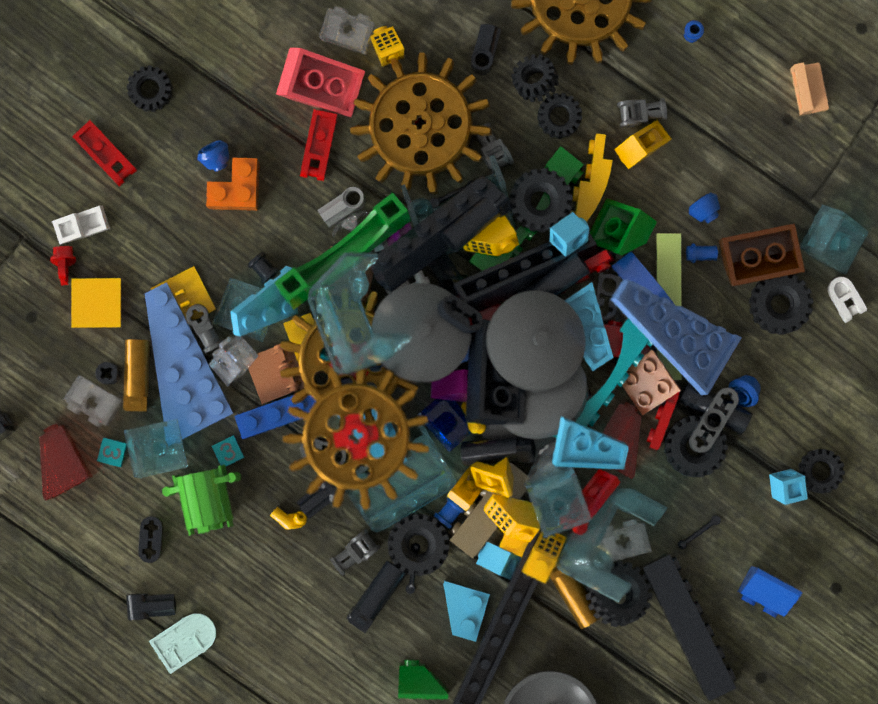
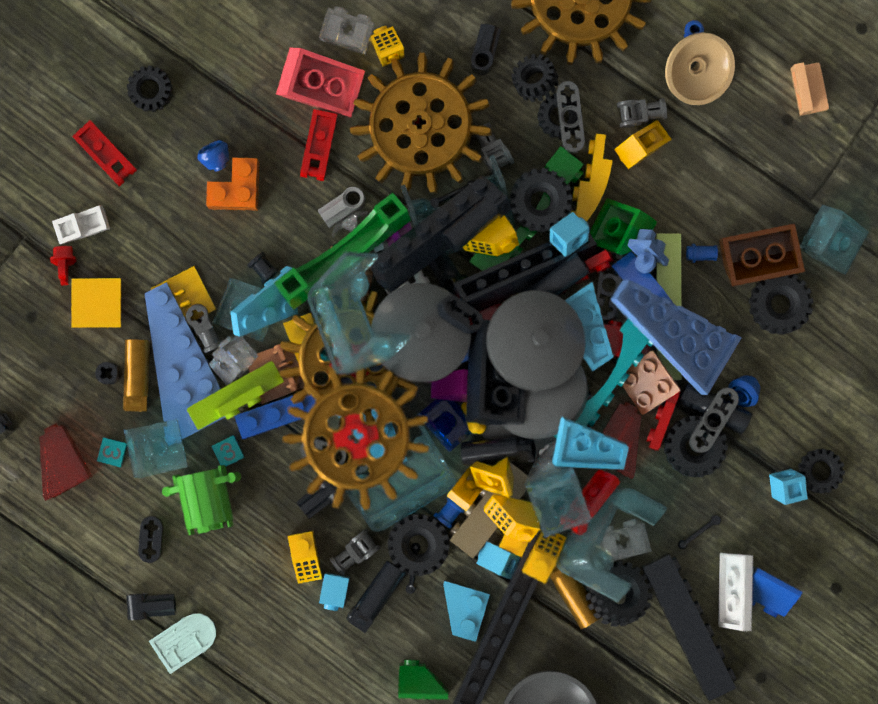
(107, 402): clear brick -> none
(230, 398): none -> lime bracket
(289, 521): yellow arm -> none
(305, 557): none -> yellow slope
(334, 591): none -> medium azure brick
(575, 98): none -> dark grey beam
(648, 251): none -> medium blue hips
(705, 208): blue cone -> none
(712, 71): none -> tan dish
(735, 591): none -> white tile
(842, 289): white plate -> none

